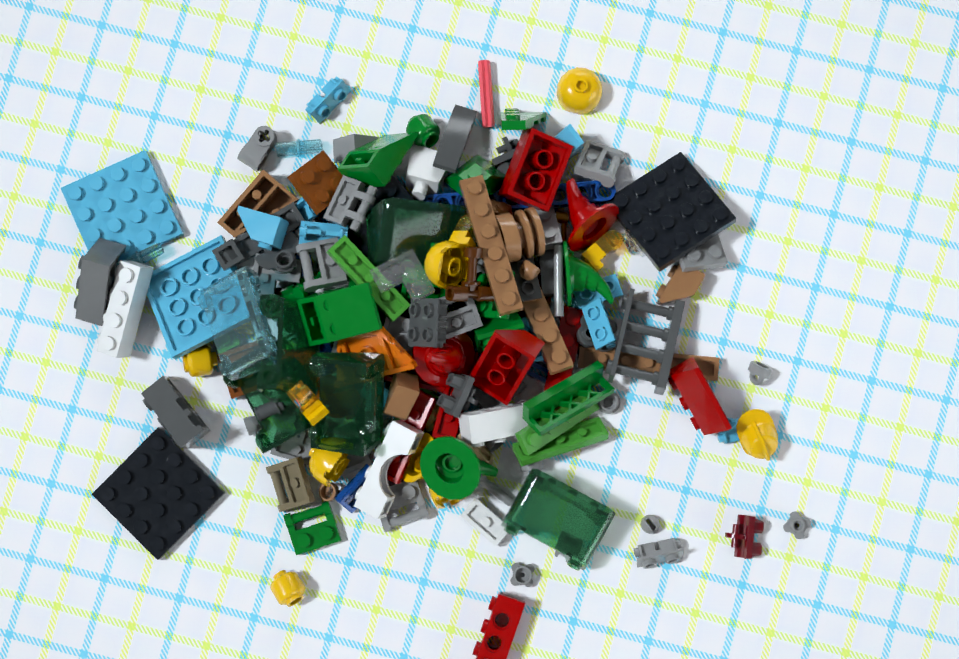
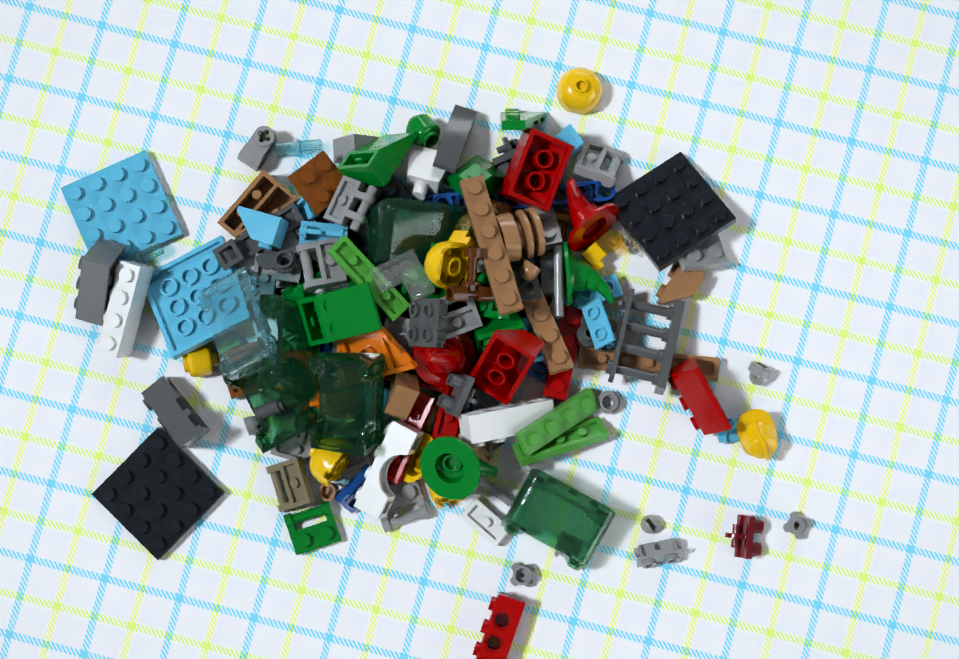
(287, 588): yellow head -> none
(307, 403): leg -> none
(335, 92): medium azure hinge -> none
(486, 94): coral axle -> none
(561, 394): green fence -> none

